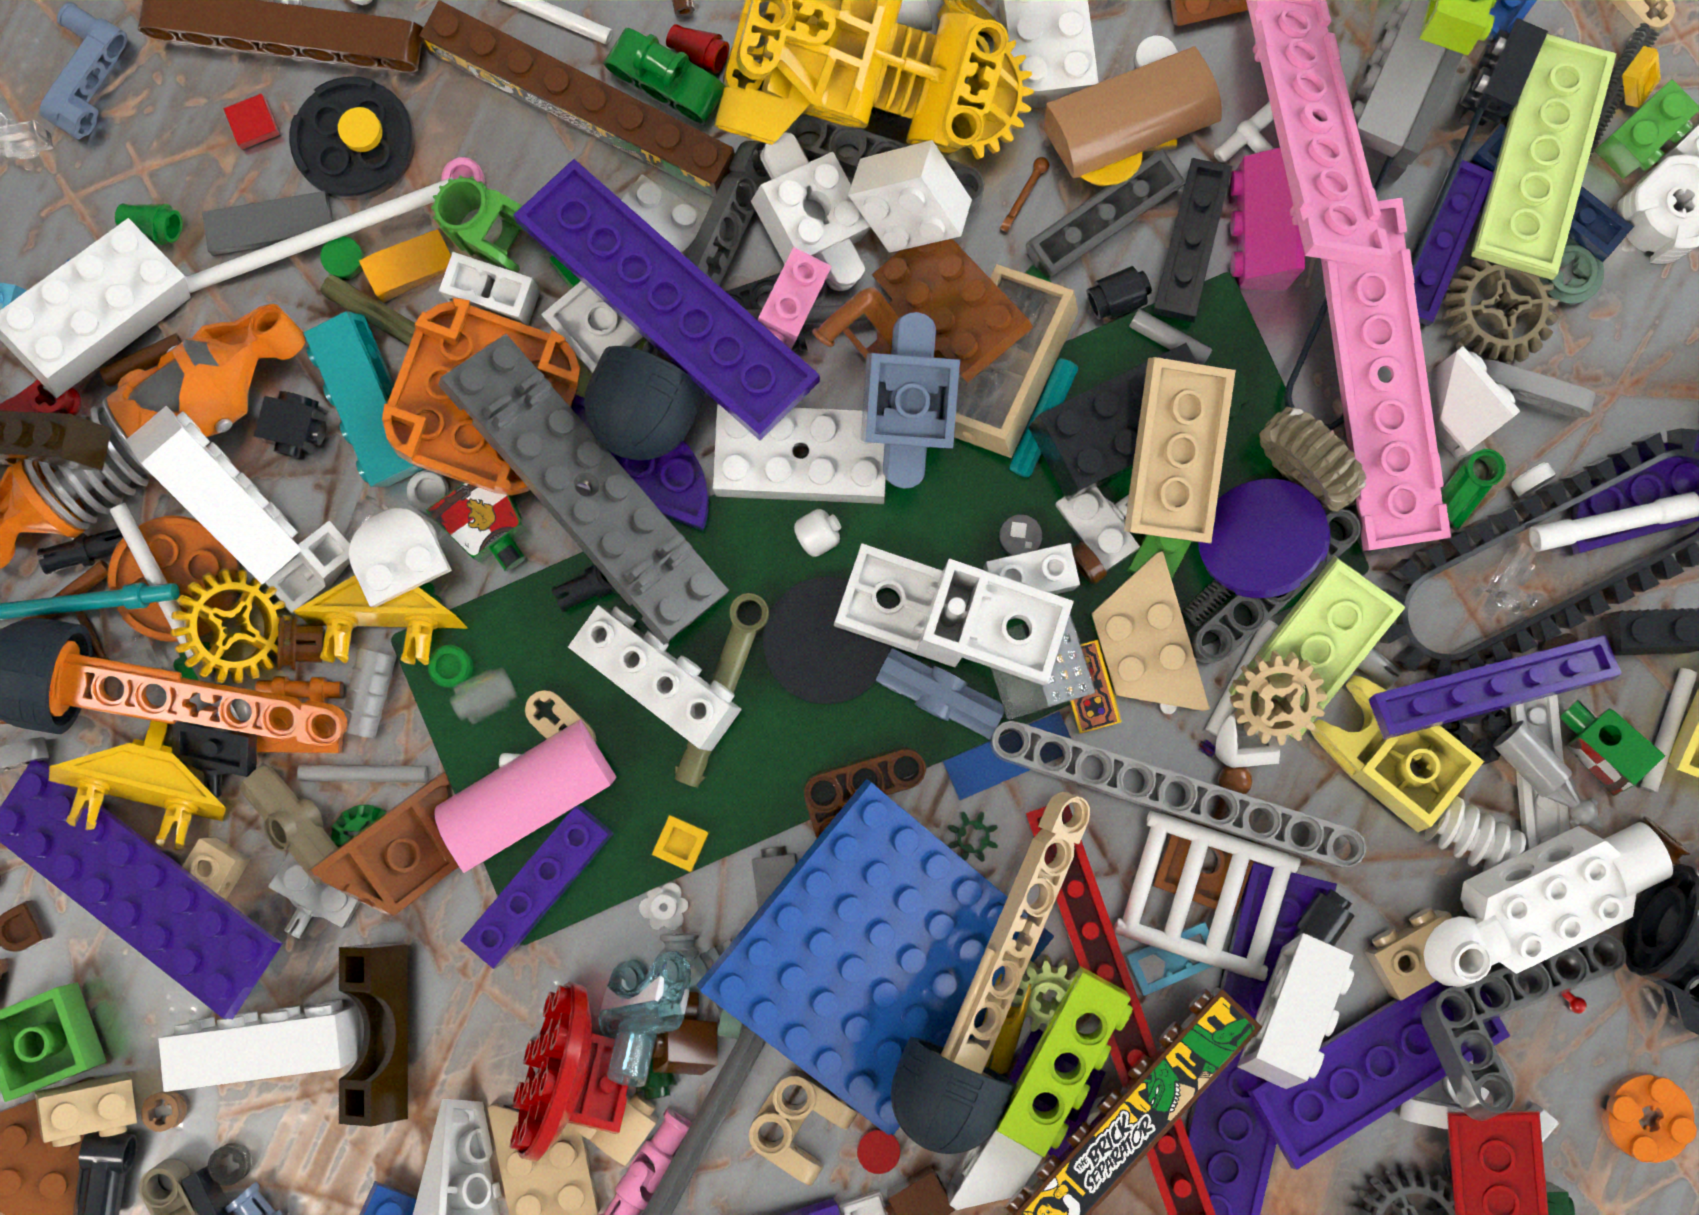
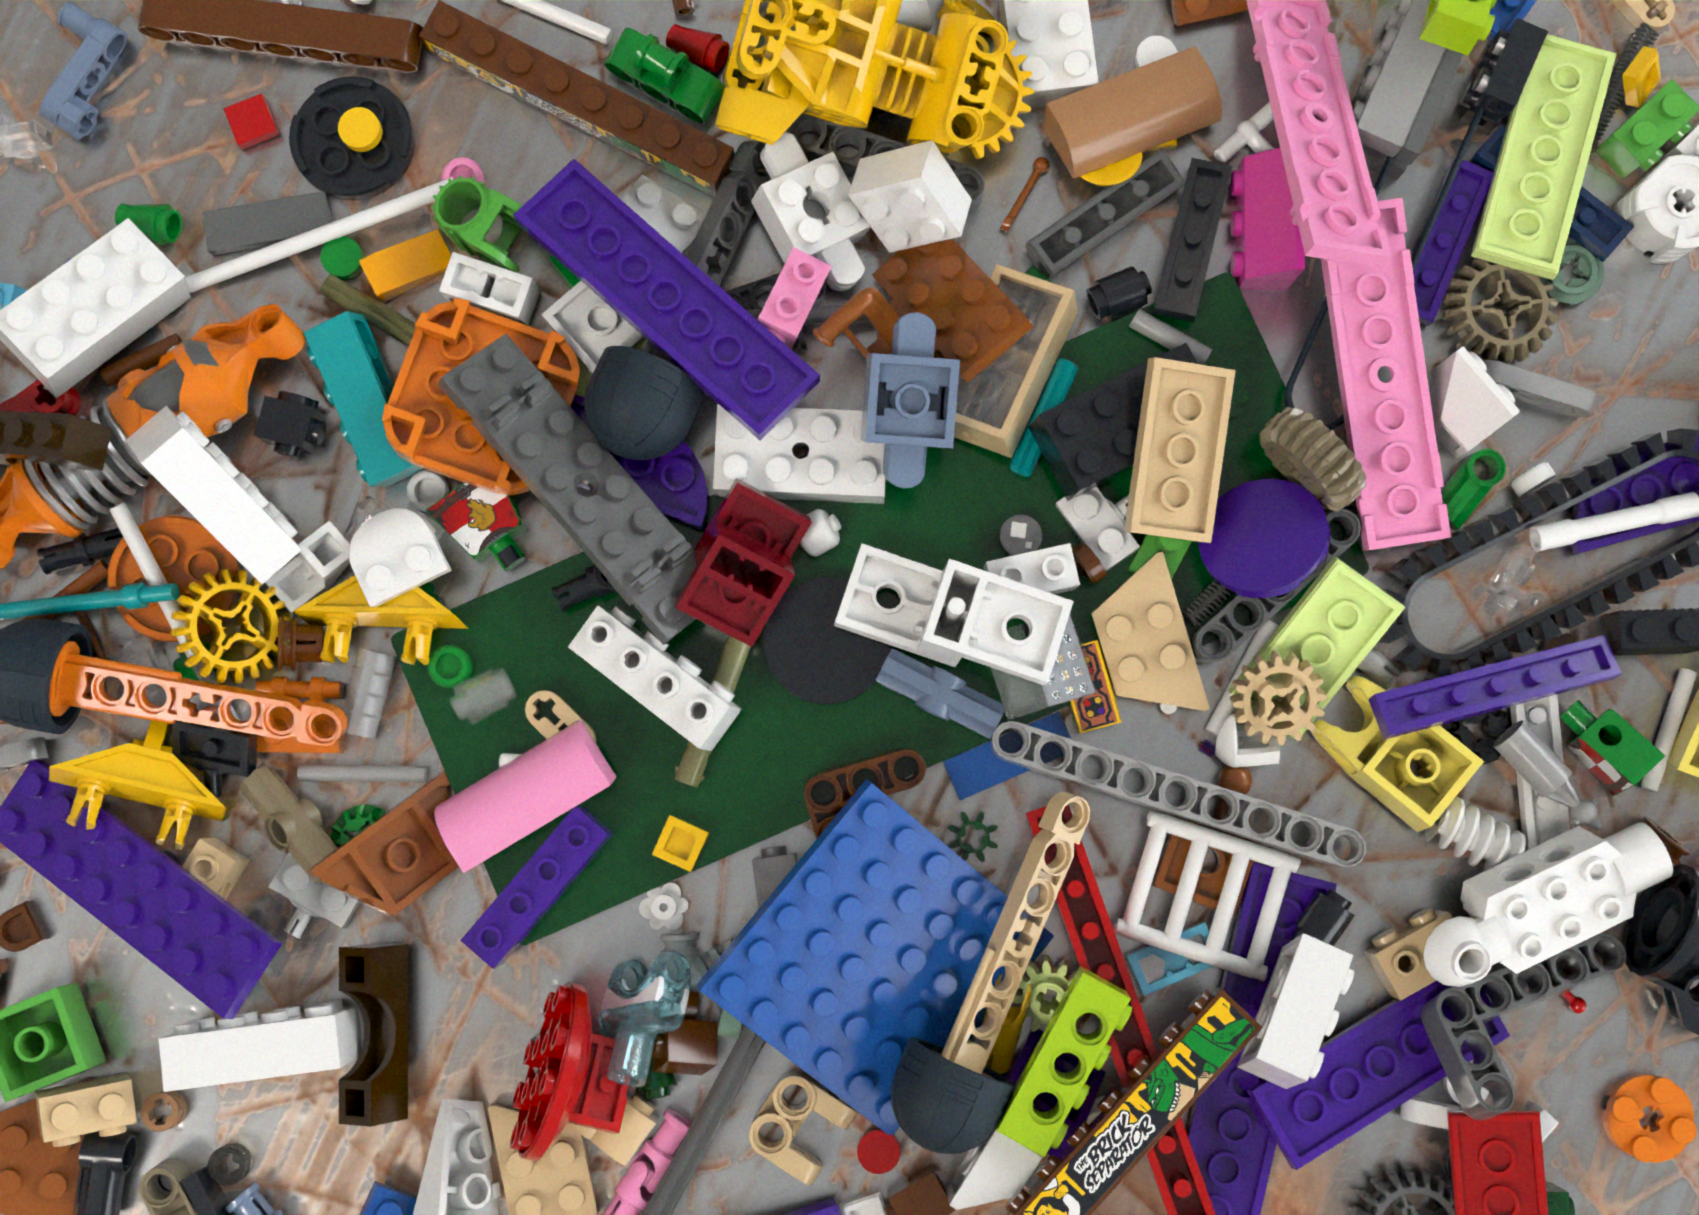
(743, 562): none -> dark red bracket

